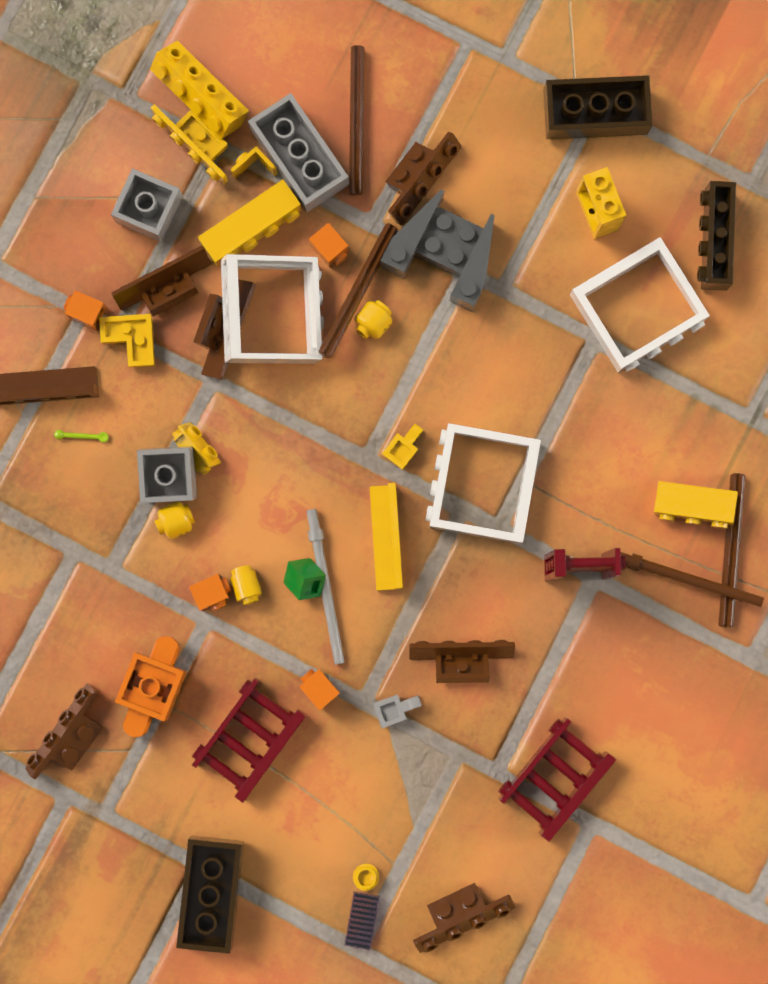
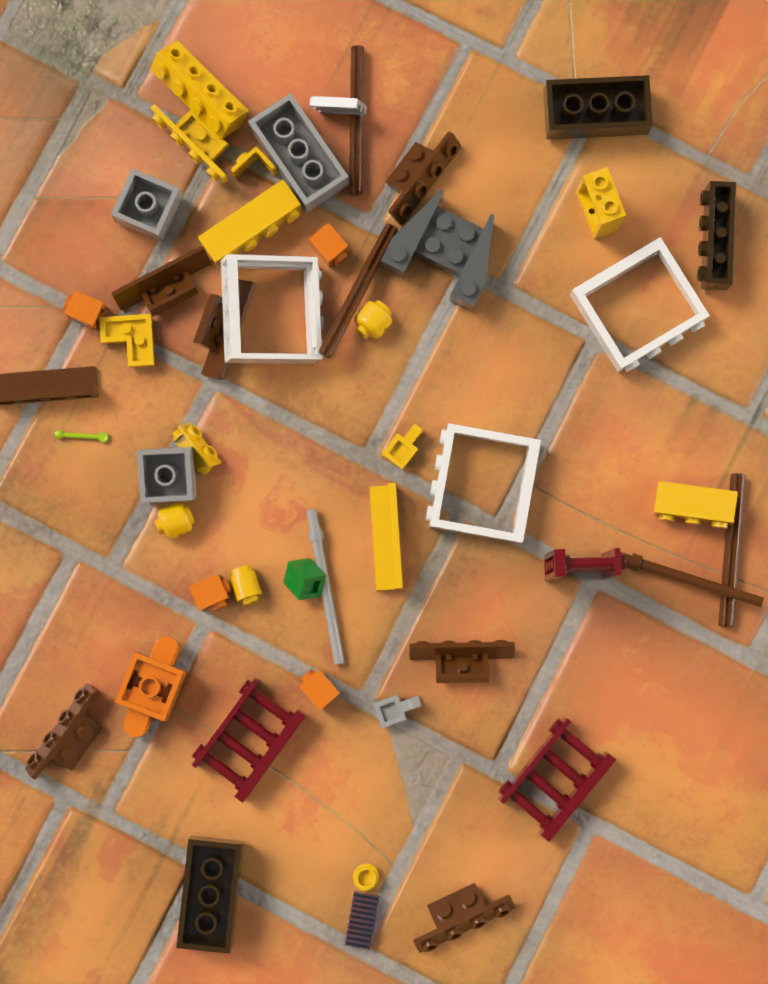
(338, 105): none -> tile

